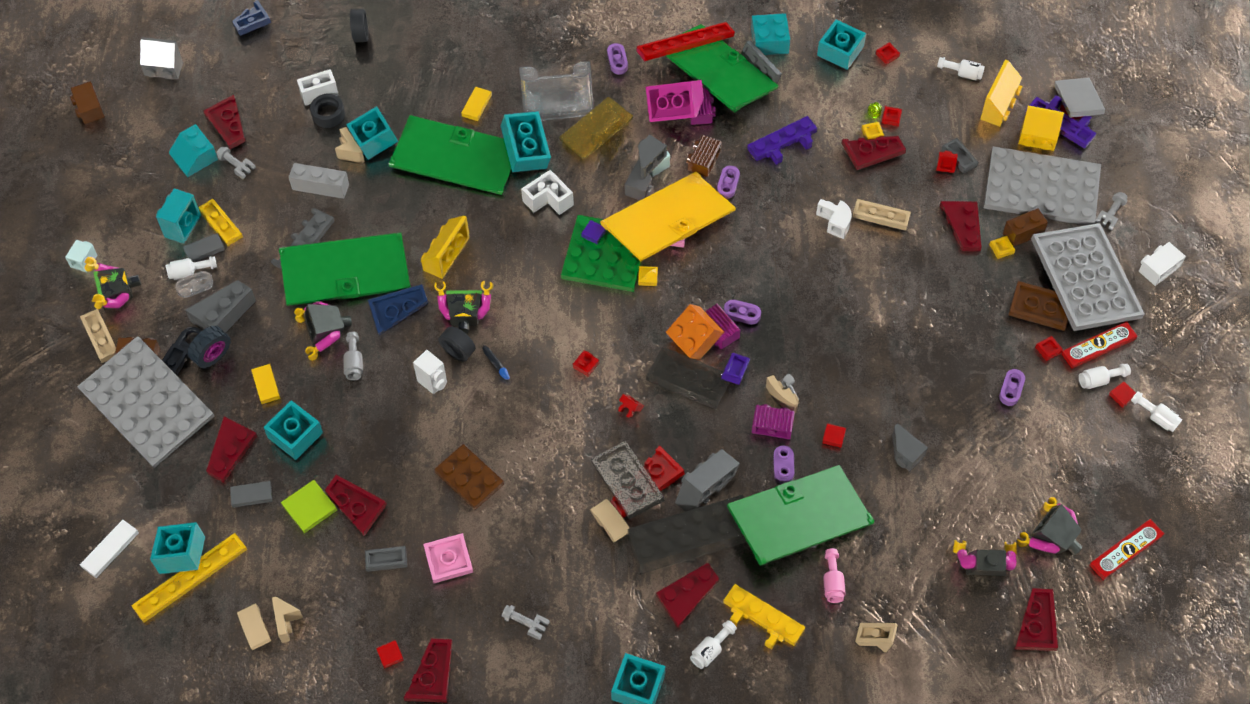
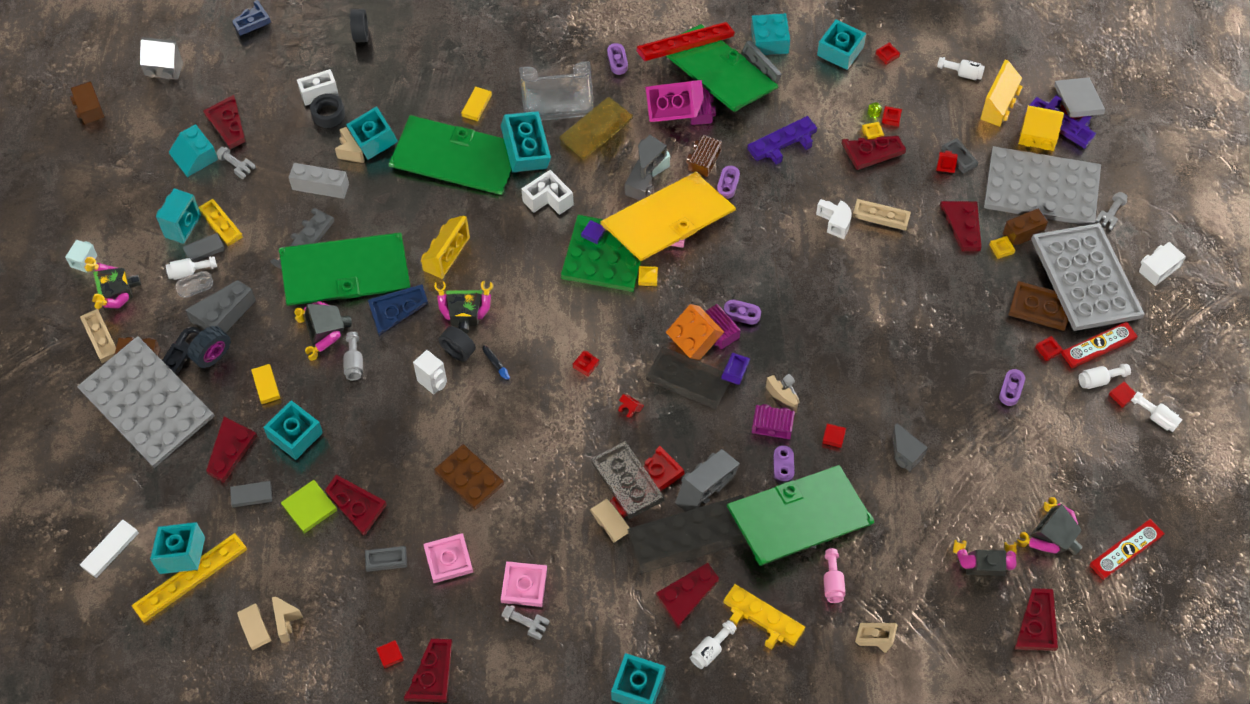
(524, 584): none -> bright pink plate

